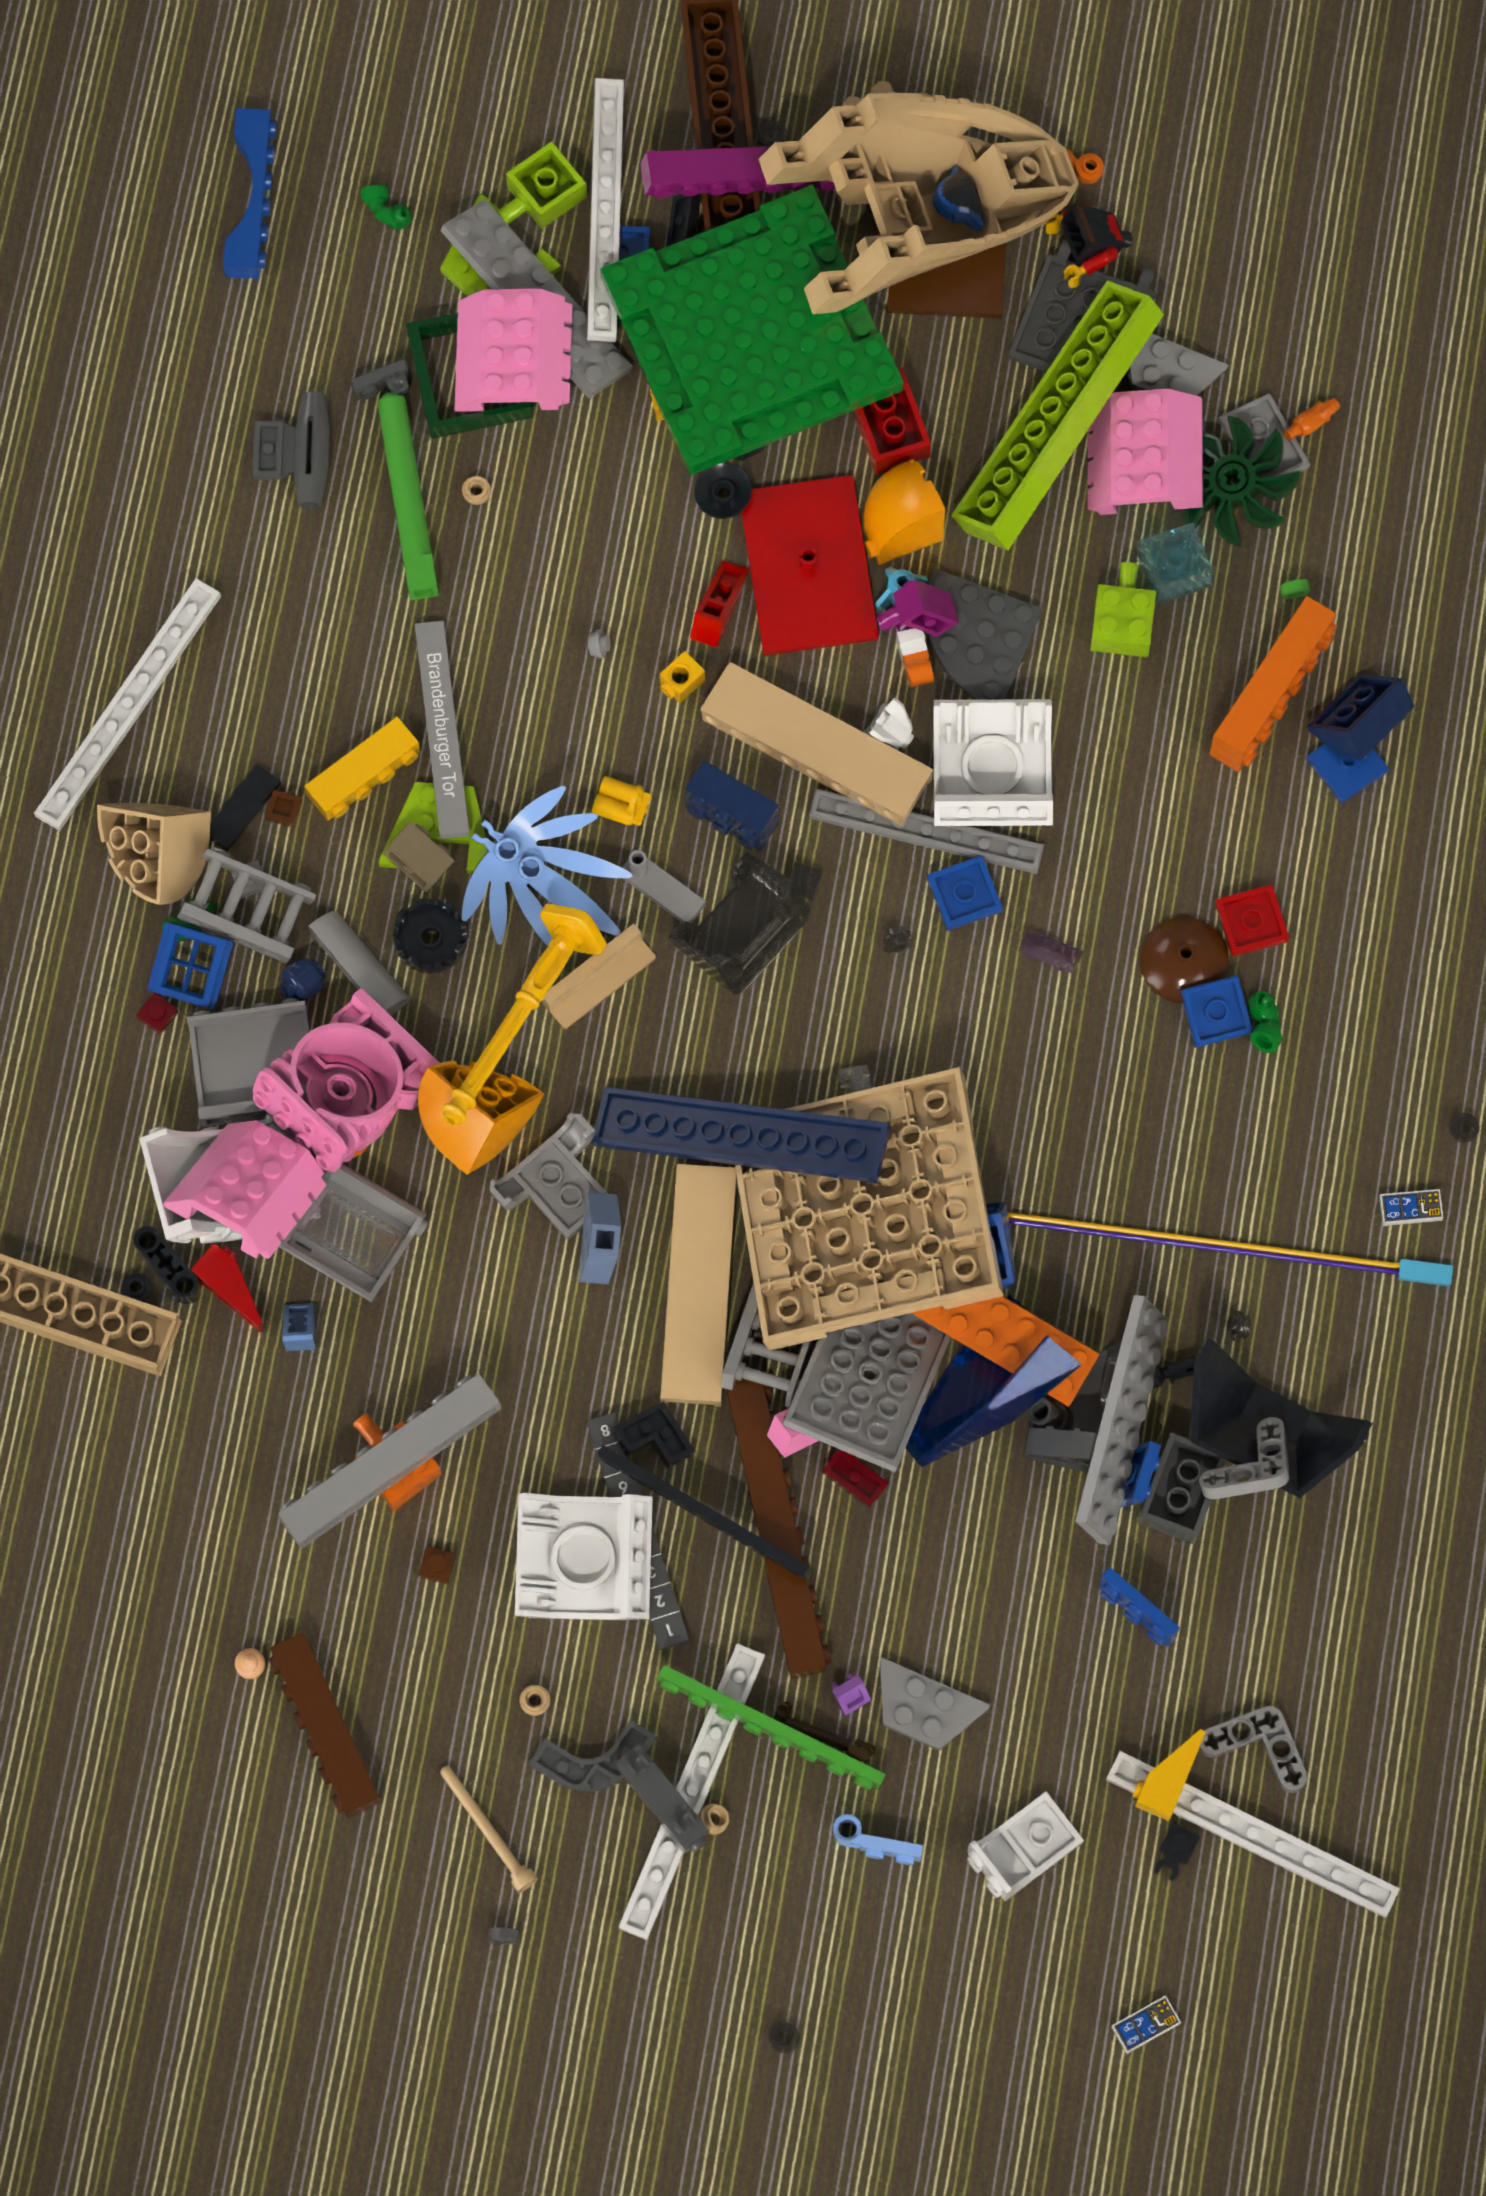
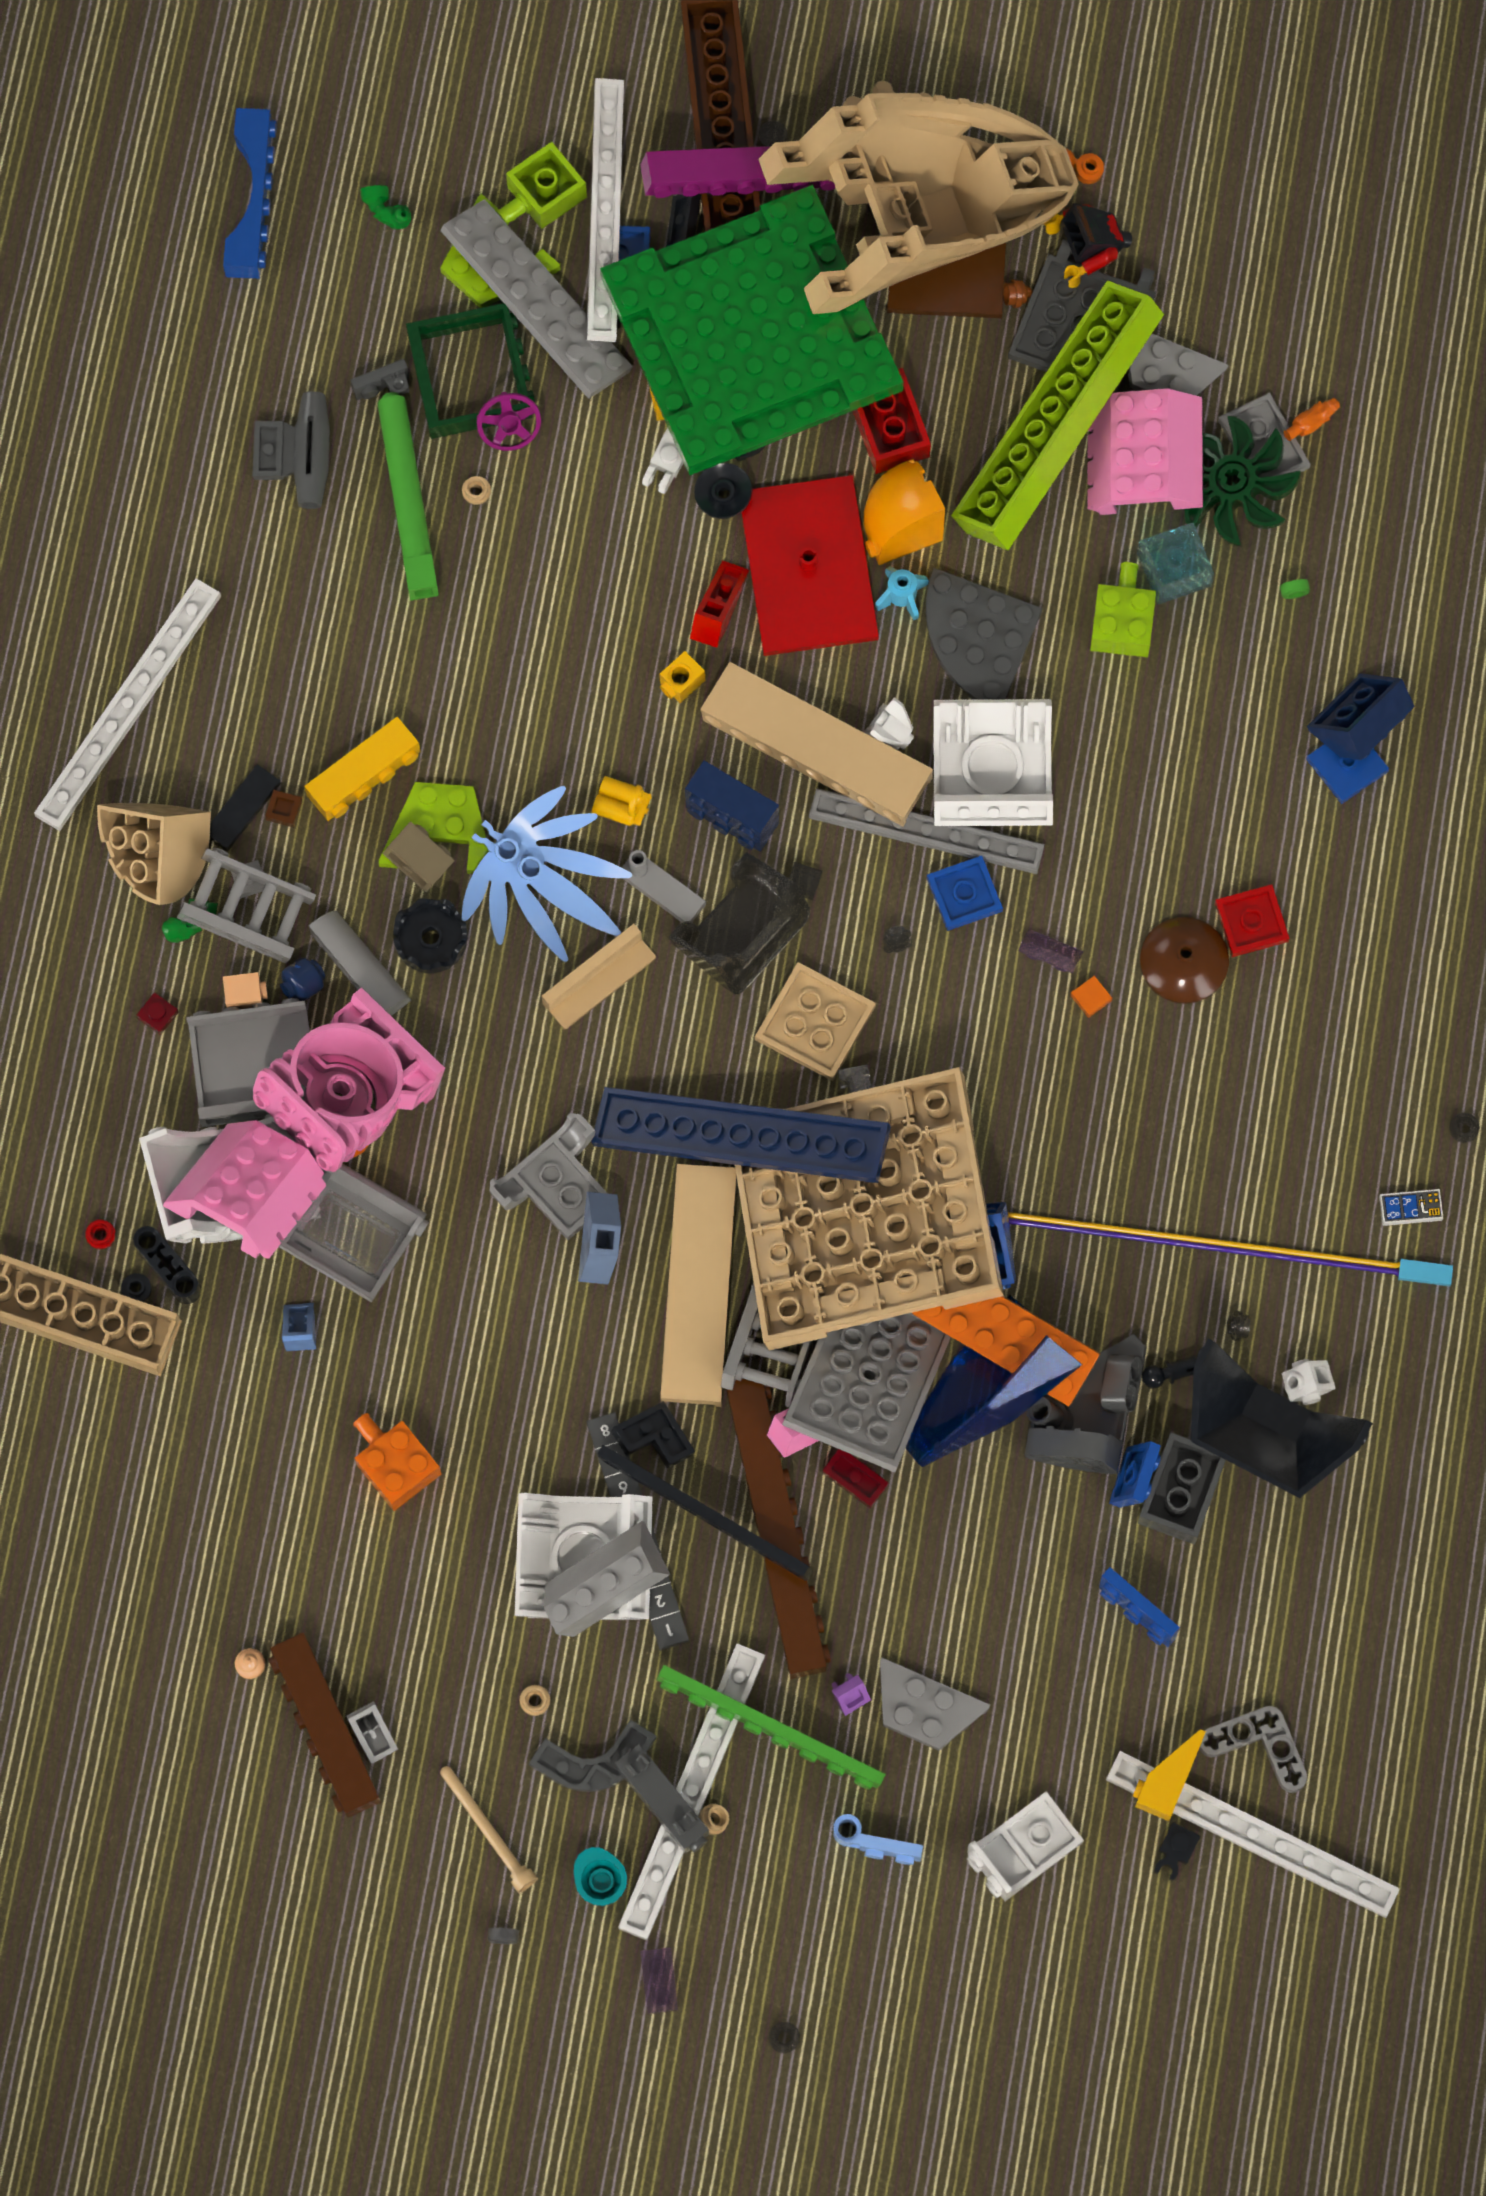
(96, 1226): none -> red plate
(215, 973): blue piece -> none
(223, 1277): red slope -> none
(244, 990): none -> light nougat brick
(372, 1732): none -> light grey slope
(389, 1461): light grey brick -> none
(437, 1565): reddish brown plate -> none
(442, 730): light grey tile -> none
(499, 1114): light orange brick -> none
(508, 421): none -> magenta wheel
(513, 349): bright pink slope -> none
(571, 931): yellow piece -> none
(599, 643): light grey plate -> none
(599, 1876): none -> teal piece
(604, 1581): none -> light grey slope
(659, 1980): none -> plate
(665, 460): none -> white hinge
(815, 1021): none -> tan plate
(856, 1749): dark brown hinge -> none
(915, 657): leg -> none
(920, 608): magenta brick -> none
(958, 200): hat -> none
(1016, 293): none -> dark orange plate
(1091, 996): none -> orange tile
(1122, 1420): light grey plate -> none
(1146, 2024): tile -> none
(1216, 1011): blue plate -> none
(1259, 1471): light grey beam -> none
(1267, 1034): green arm -> none
(1273, 684): orange brick -> none
(1308, 1381): none -> white brick

